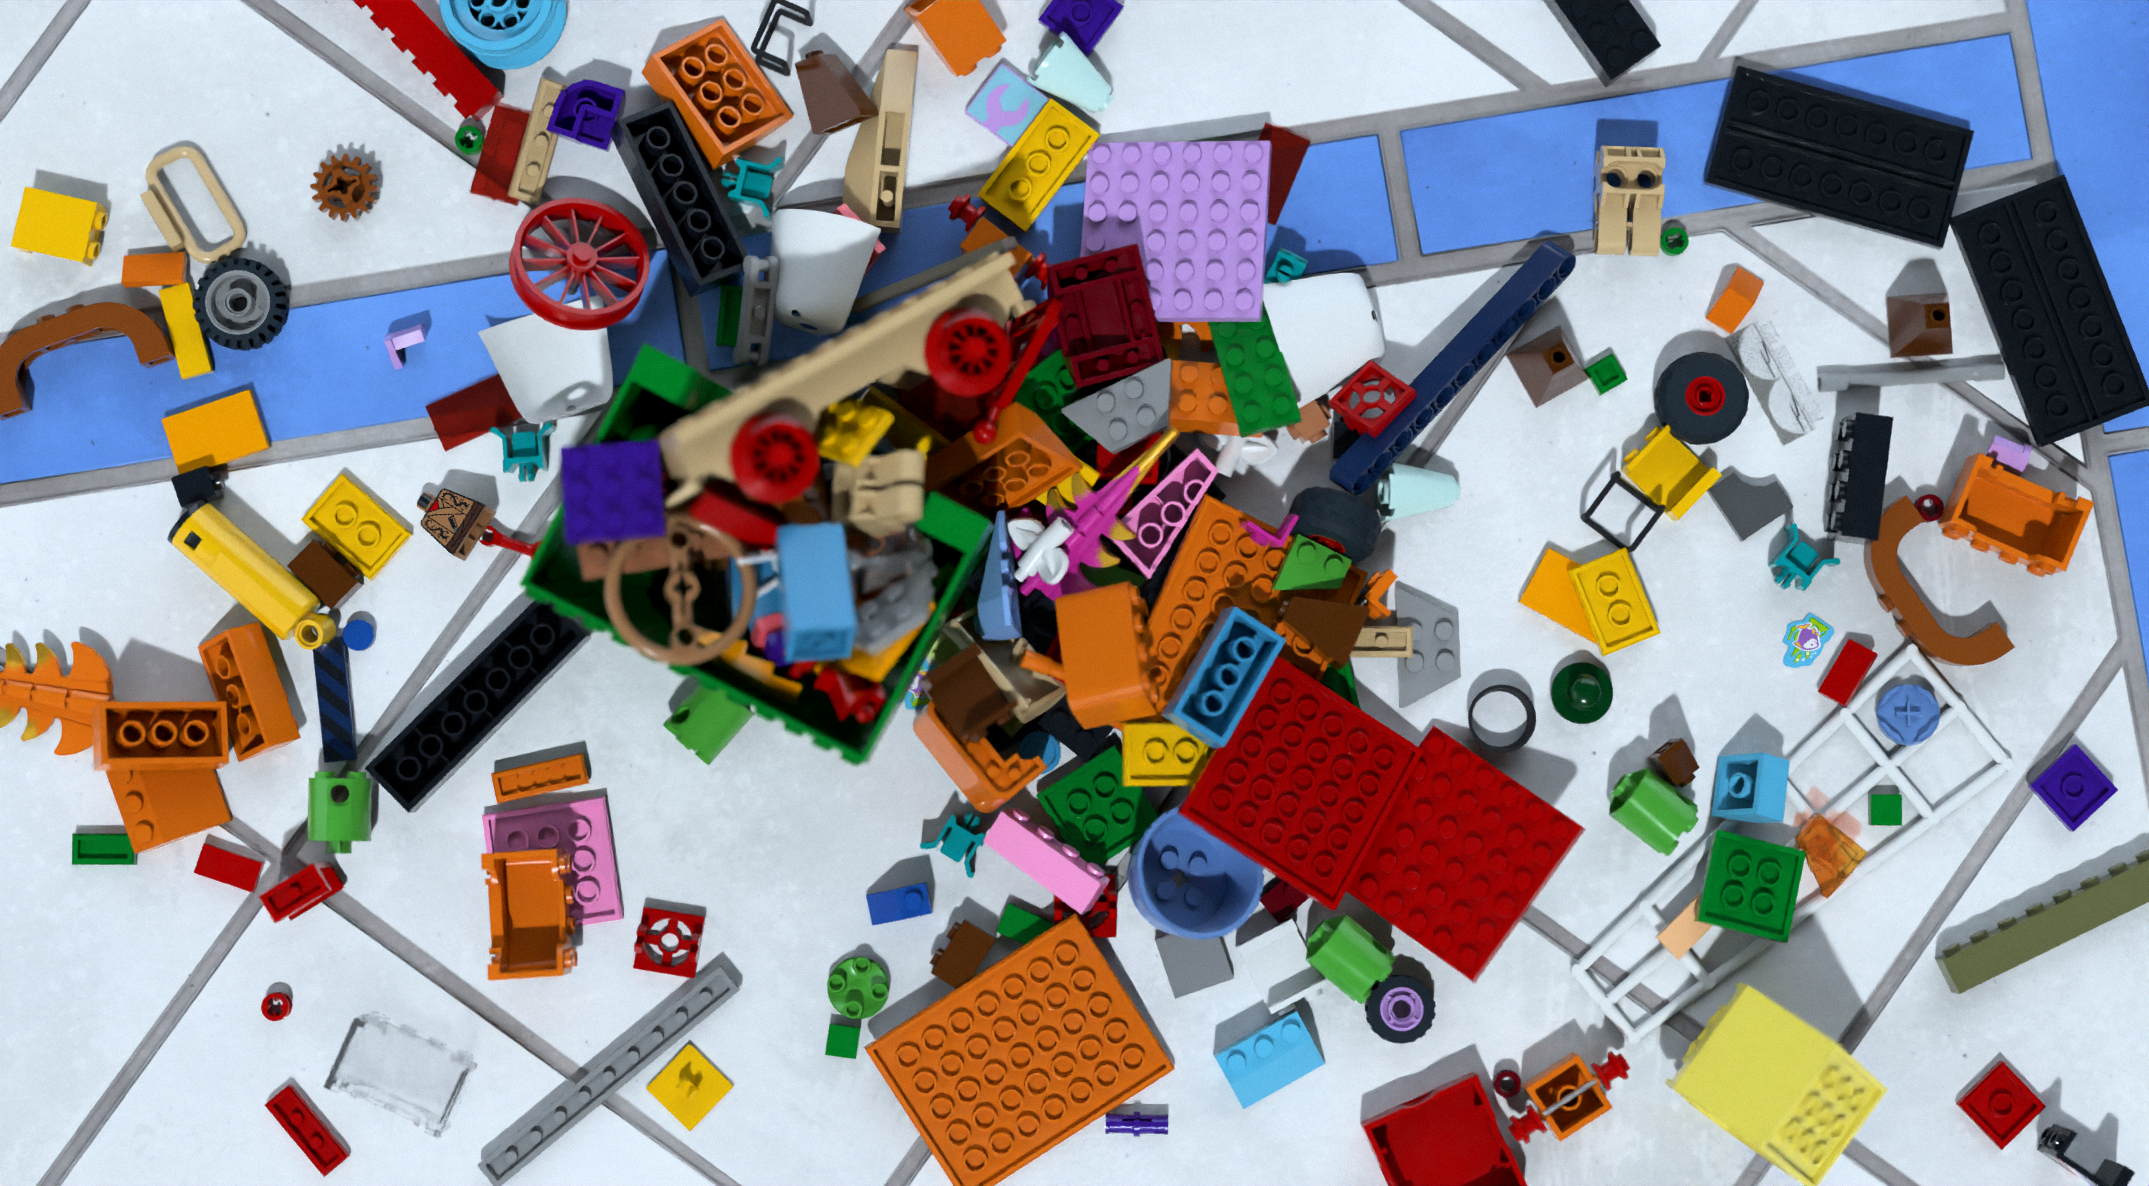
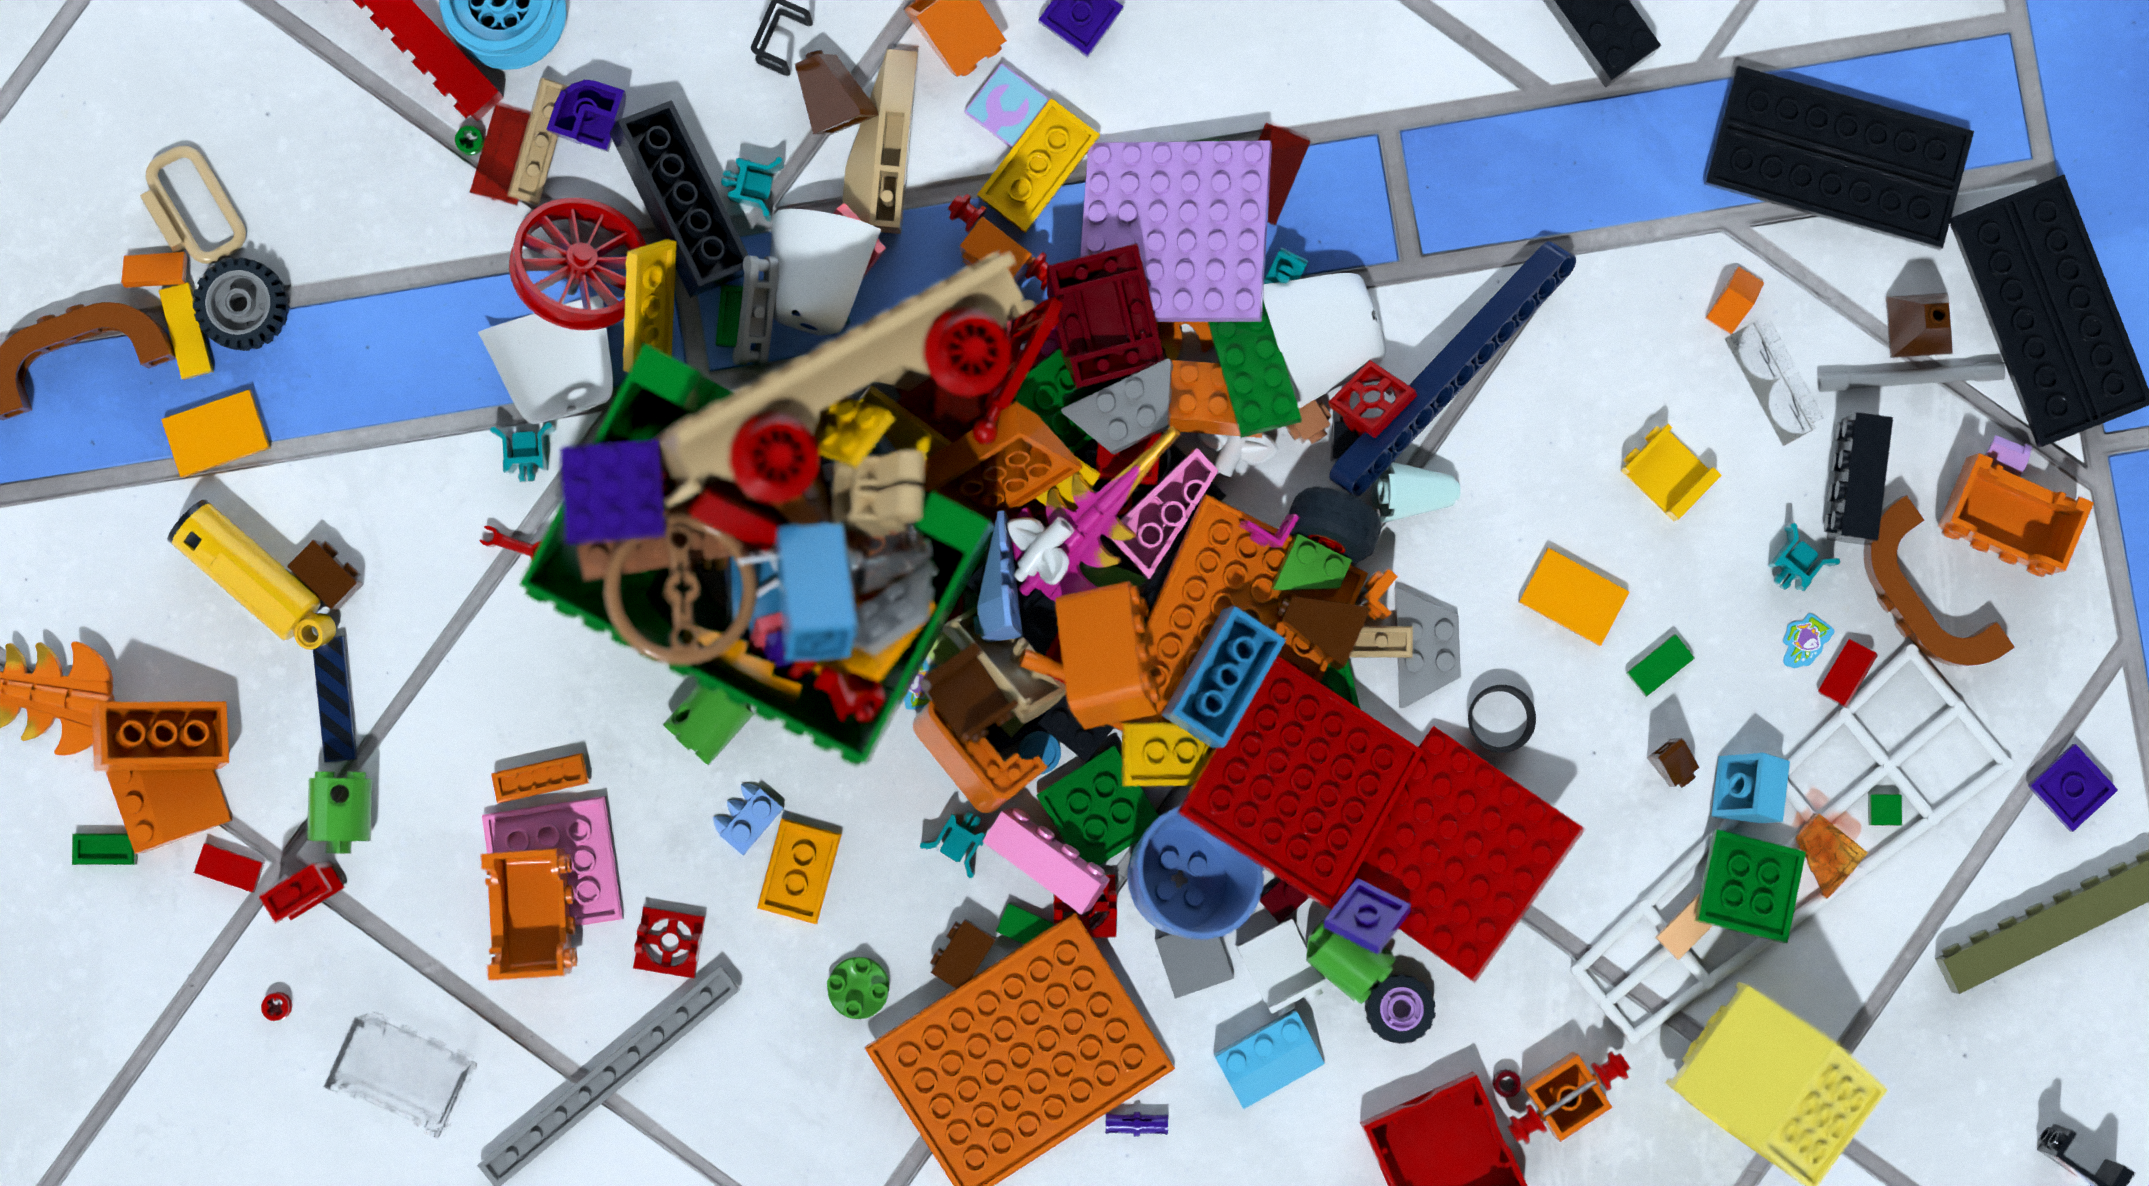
(59, 226): yellow panel -> none
(198, 486): black brick -> none
(249, 682): orange slope -> none
(307, 1130): red tile -> none
(333, 191): dark orange gear -> none
(356, 527): yellow tile -> none
(359, 635): blue tile -> none
(402, 339): lavender tile -> none
(454, 520): torso -> none
(472, 412): clear red piece -> none
(477, 704): black brick -> none
(649, 299): none -> yellow plate
(689, 1087): yellow piece -> none
(717, 93): orange slope -> none
(749, 819): none -> light blue plate
(799, 871): none -> light orange tile
(842, 1041): green tile -> none
(899, 903): blue slope -> none
(932, 275): dark tan tile -> none
(945, 576): bright green dish -> none
(1071, 76): light aqua cone -> none
(1367, 916): none -> dark purple plate
(1547, 366): reddish brown slope -> none
(1581, 693): dark green plate -> none
(1606, 374): green tile -> none
(1613, 602): yellow tile -> none
(1615, 479): black piece -> none
(1641, 203): tan connector -> none
(1652, 809): bright green cylinder -> none
(1660, 665): none -> green tile
(1670, 233): green bush -> none
(1701, 398): black wheel -> none
(1748, 506): dark grey tile -> none
(1908, 714): medium blue tile -> none
(1935, 501): dark red bush -> none
(2000, 1105): red tile -> none

